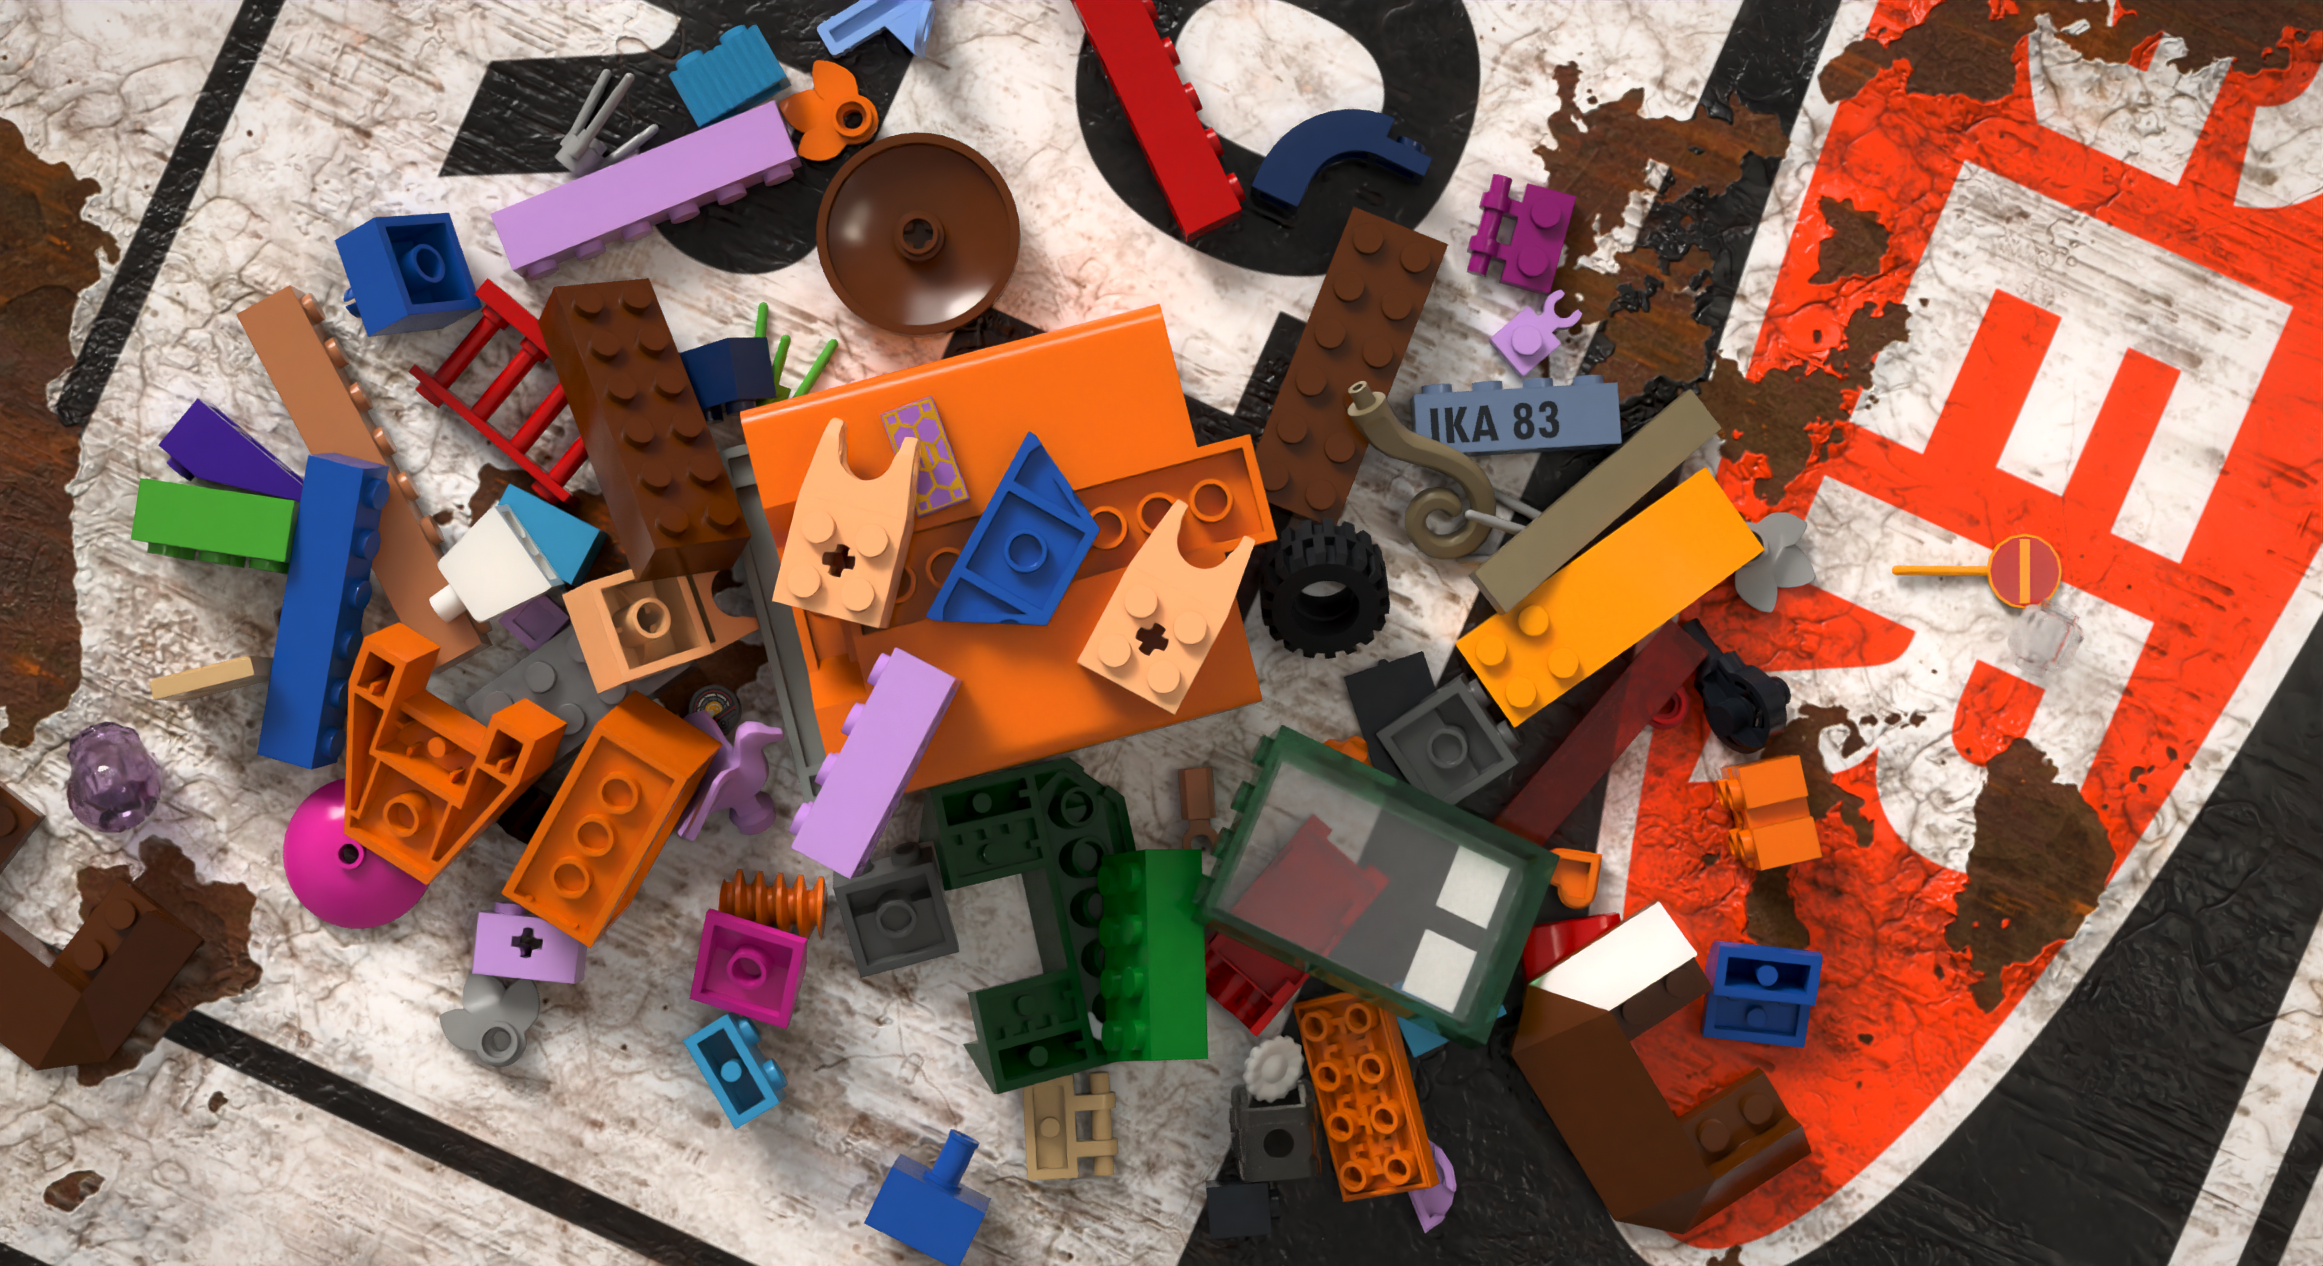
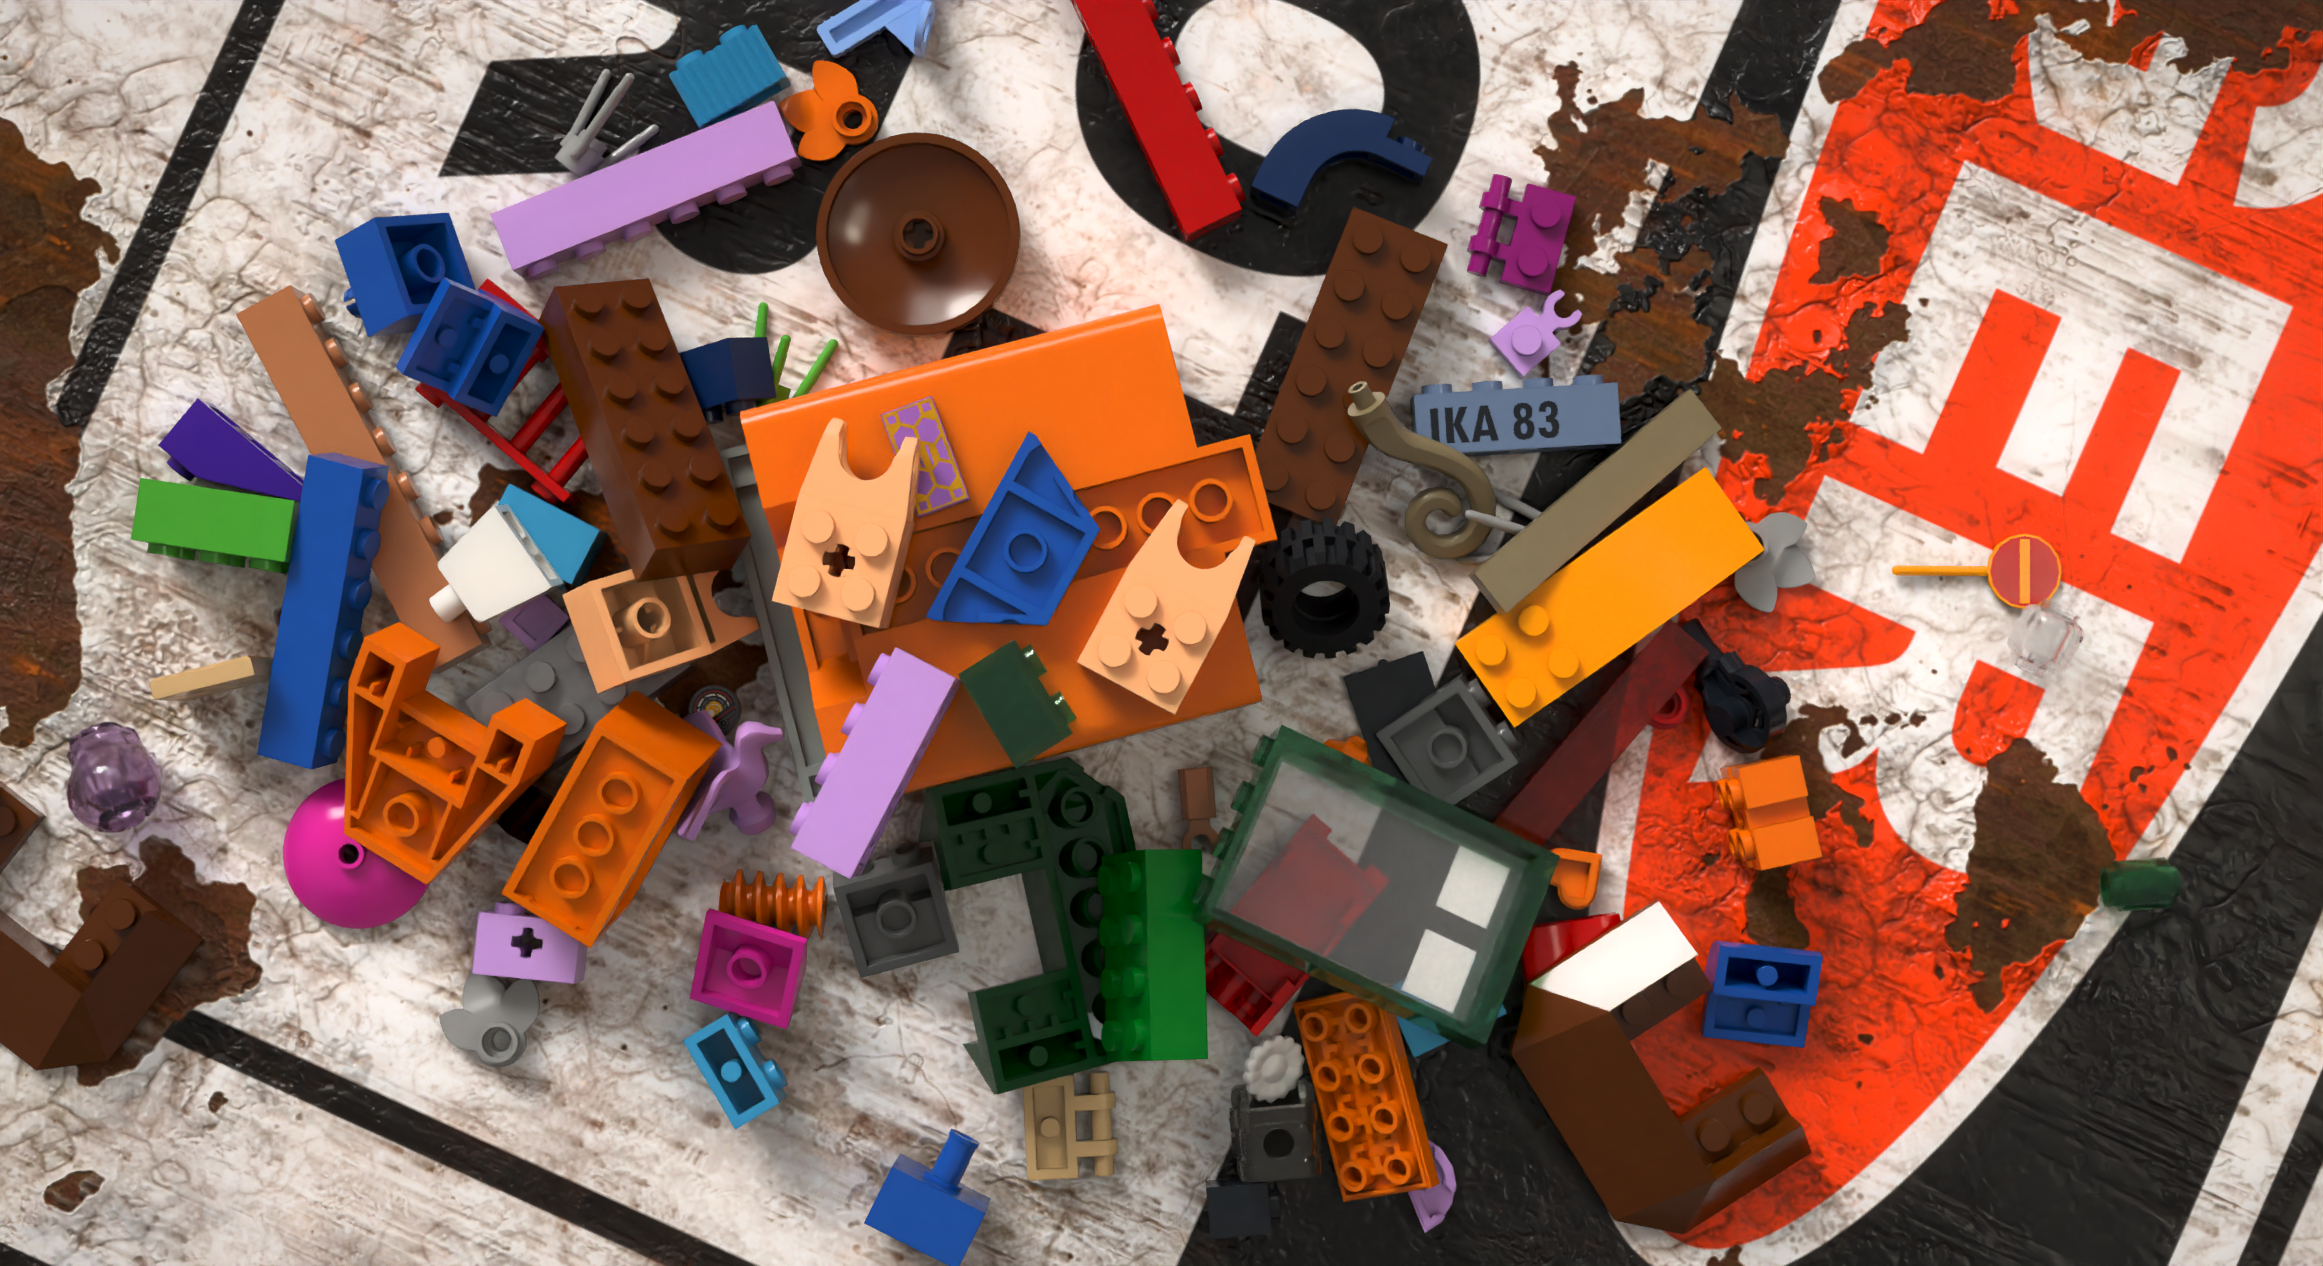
(470, 346): none -> blue brick
(1017, 702): none -> clear green brick
(2139, 884): none -> clear green brick

